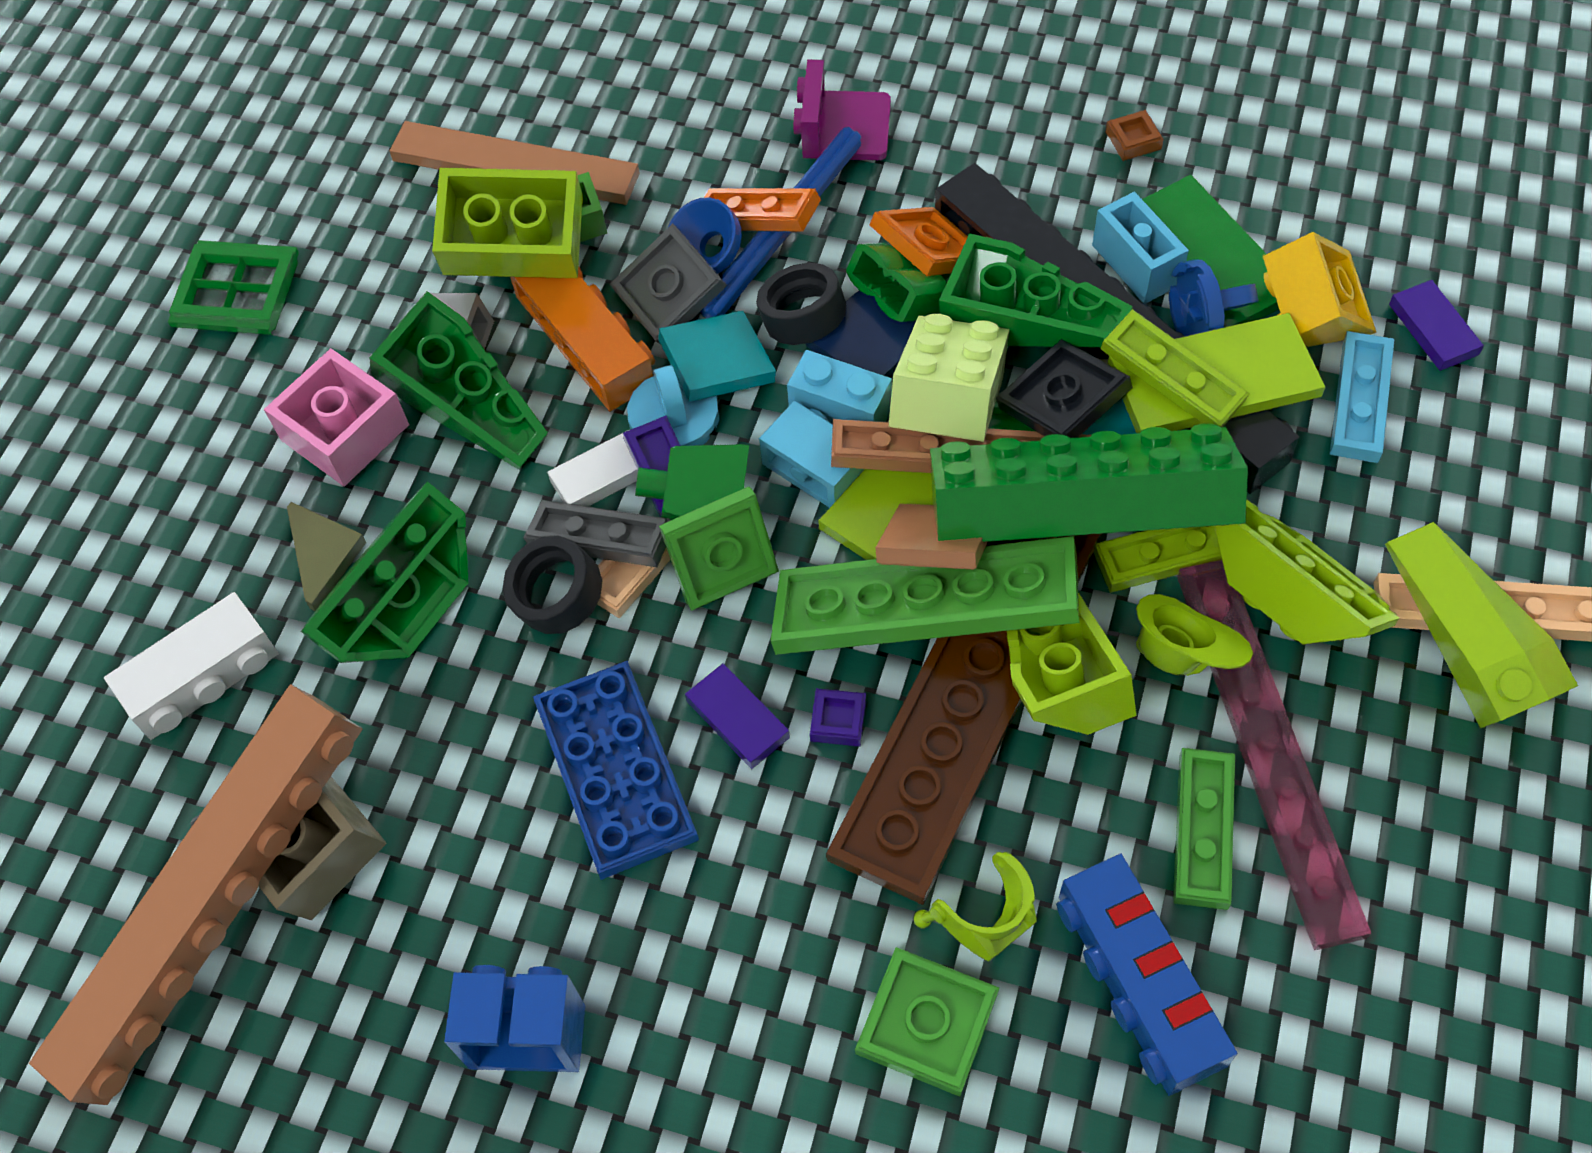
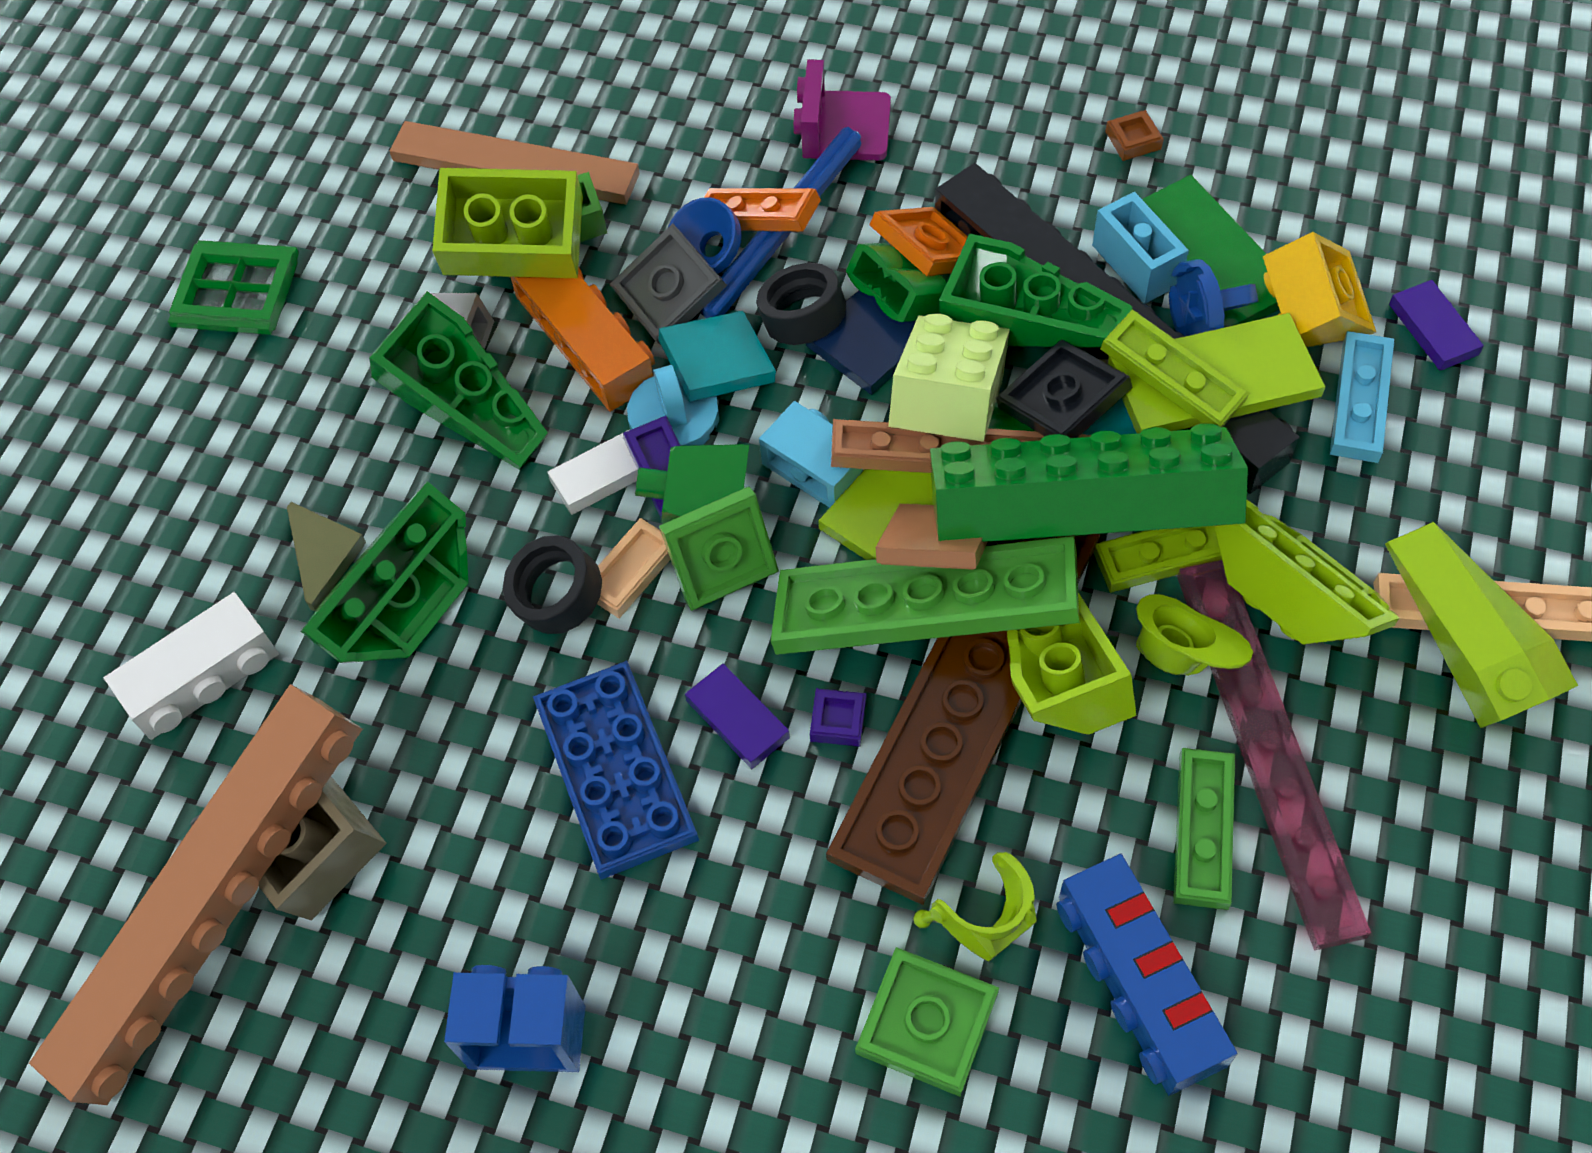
(337, 417): bright pink brick -> none
(602, 532): dark grey tile -> none
(840, 389): medium azure brick -> none

